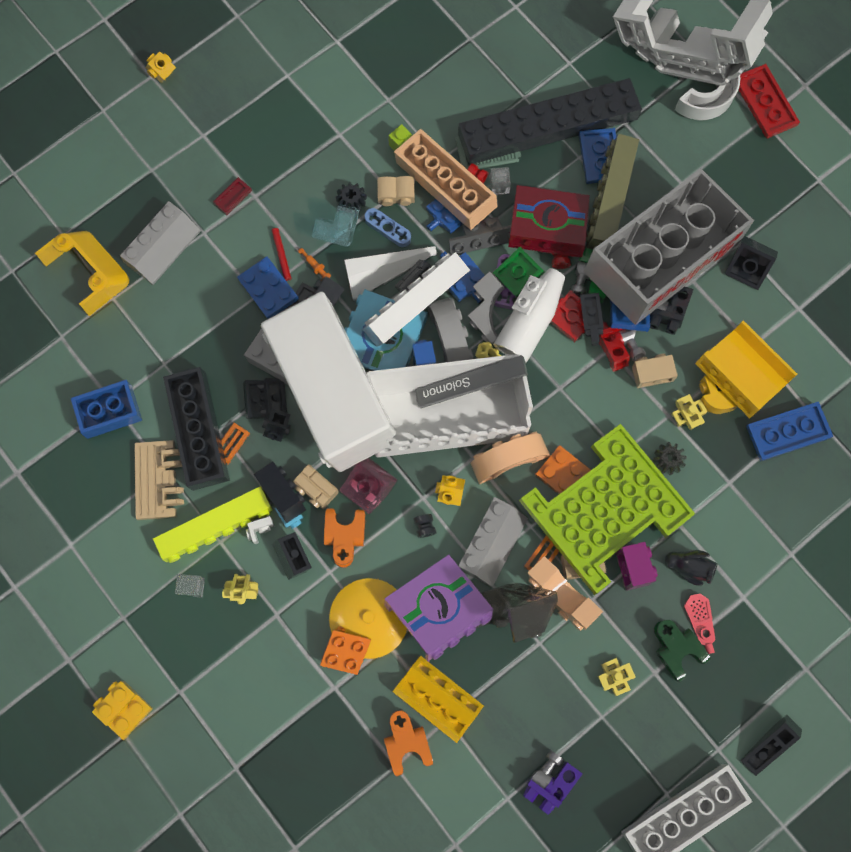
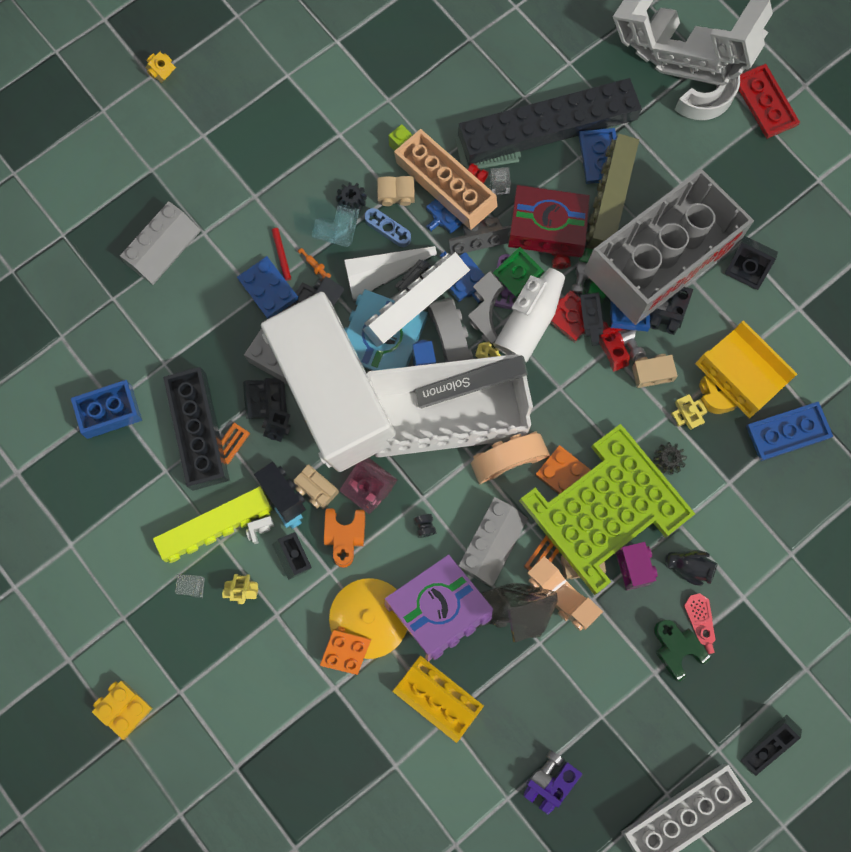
(107, 279): yellow windscreen -> none
(155, 481): tan hinge -> none
(232, 196): dark red tile -> none
(406, 740): orange piece -> none
(450, 490): yellow brick -> none
(618, 676): light yellow piece -> none

